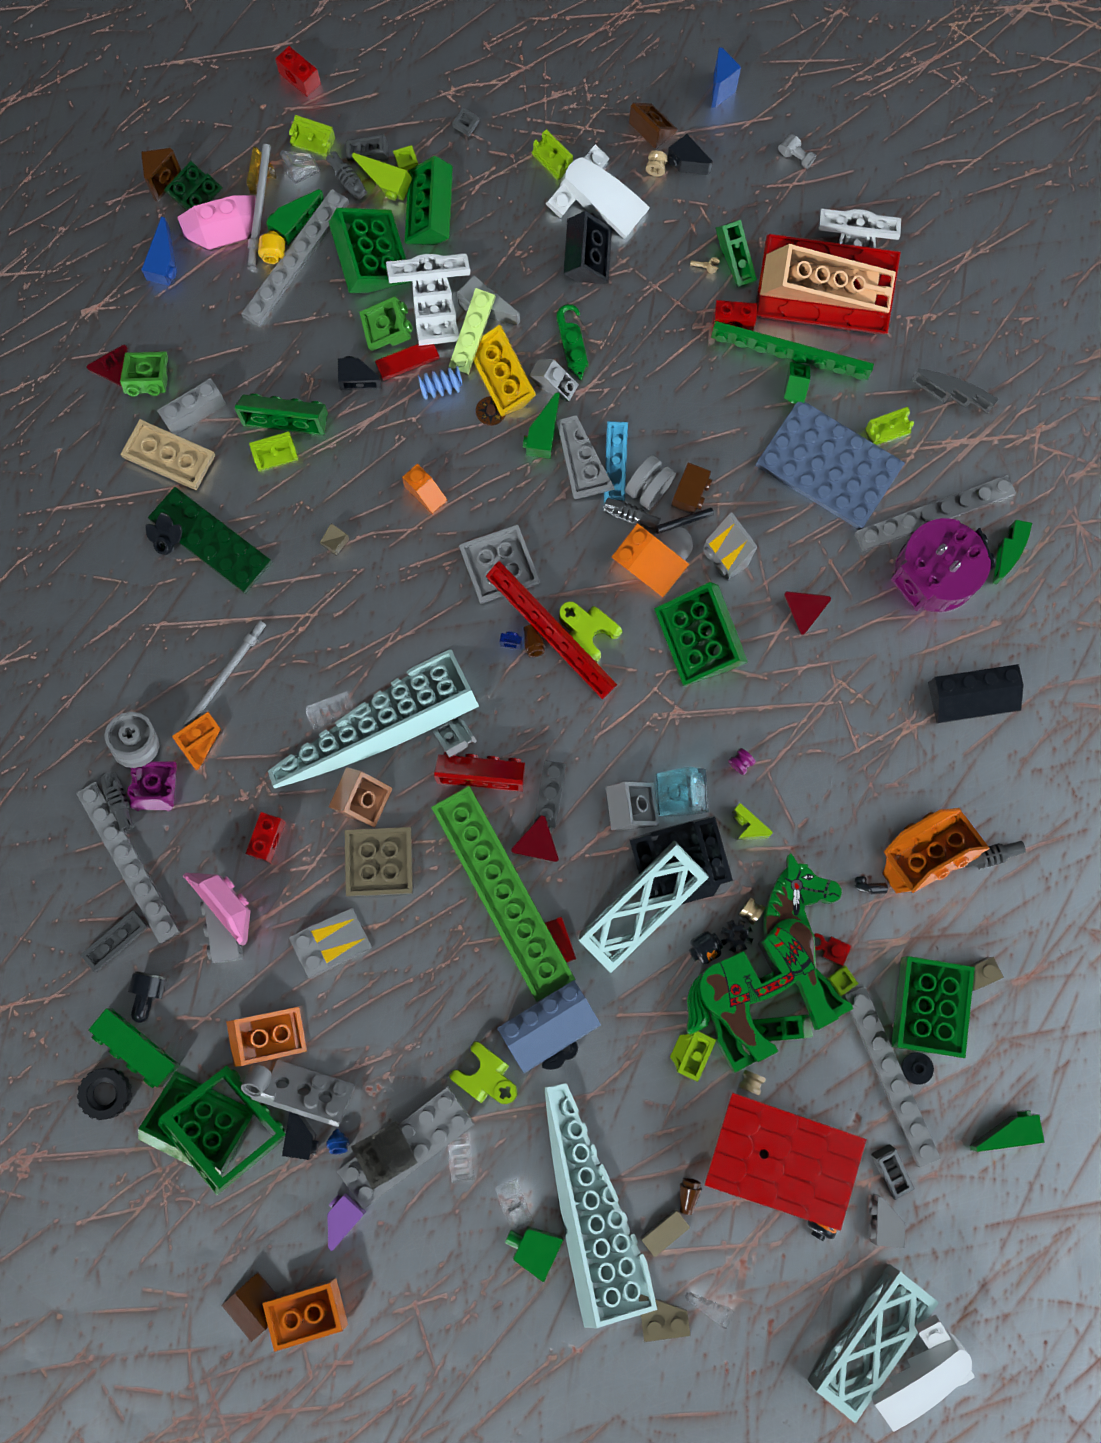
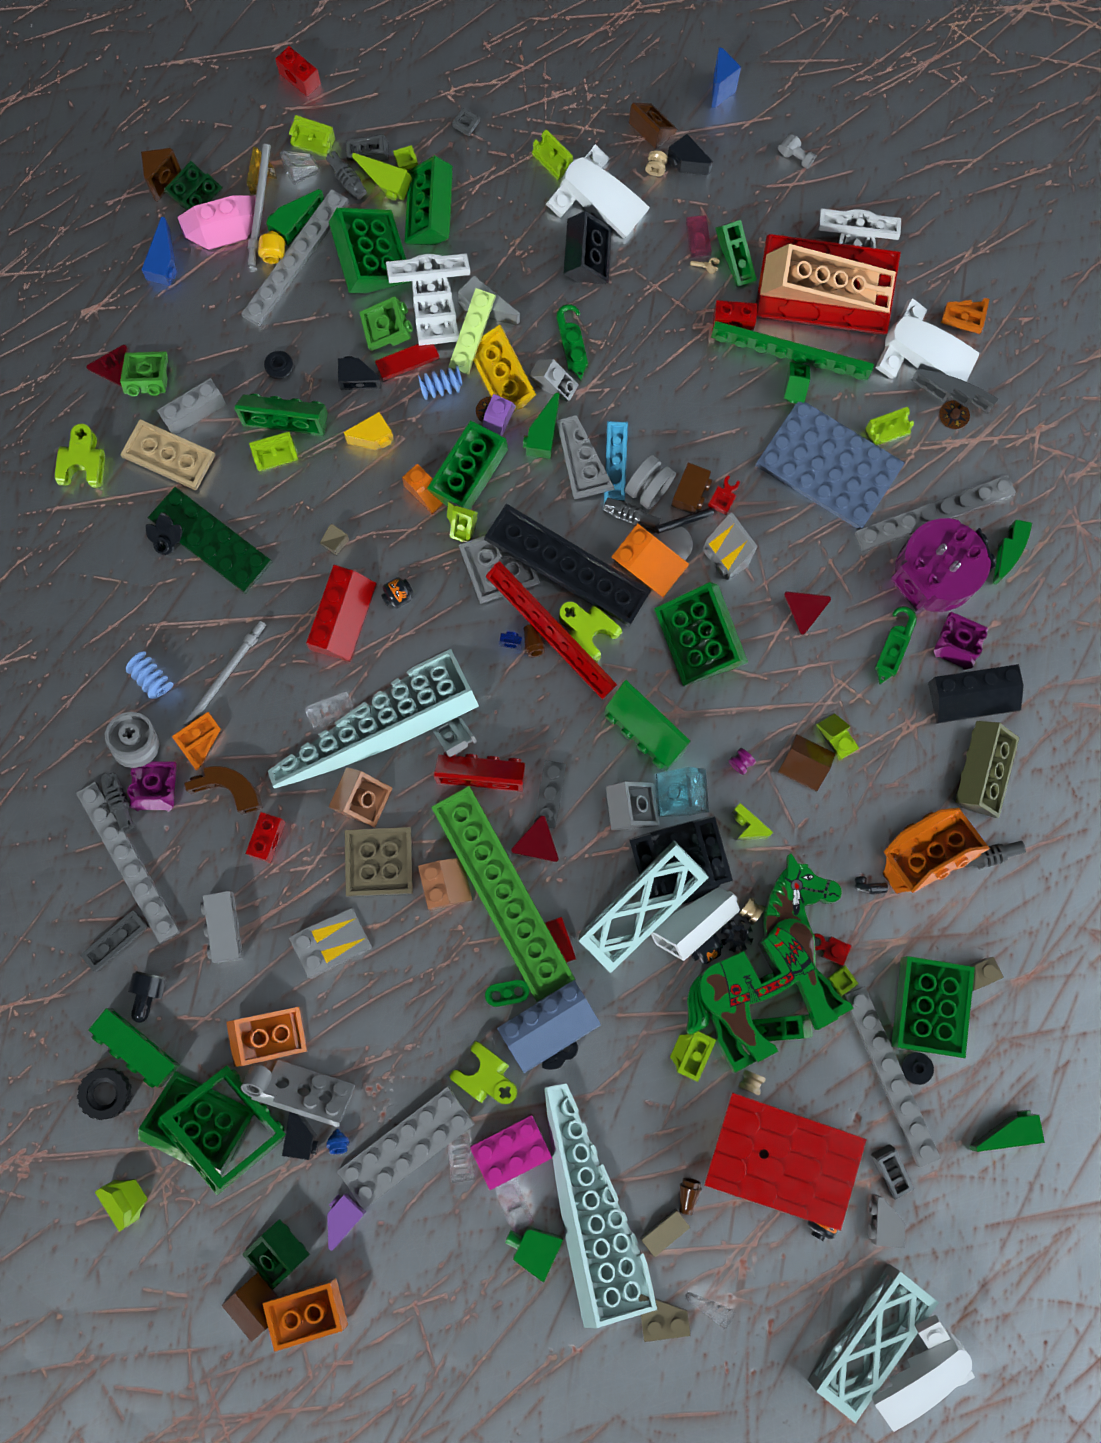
(80, 456): none -> lime piece
(122, 1201): none -> lime slope
(147, 677): none -> light blue piece
(223, 902): bright pink wedge -> none
(243, 791): none -> reddish brown arch
(276, 1254): none -> dark green slope
(278, 364): none -> black piece
(341, 613): none -> red slope
(370, 433): none -> yellow slope
(384, 1154): clear smoke slope -> none
(397, 592): none -> black head
(444, 883): none -> nougat slope
(462, 522): none -> lime slope
(468, 466): none -> green slope
(498, 414): none -> medium lavender slope
(507, 993): none -> green plate
(510, 1152): none -> dark pink brick
(567, 564): none -> black plate
(646, 726): none -> green slope
(695, 923): none -> white slope
(698, 236): none -> clear pink plate
(724, 498): none -> red plate
(807, 763): none -> reddish brown slope
(837, 735): none -> lime slope
(895, 646): none -> green plate
(924, 346): none -> white slope
(954, 415): none -> piece
(960, 641): none -> magenta slope
(966, 315): none -> orange wing
(987, 768): none -> olive slope

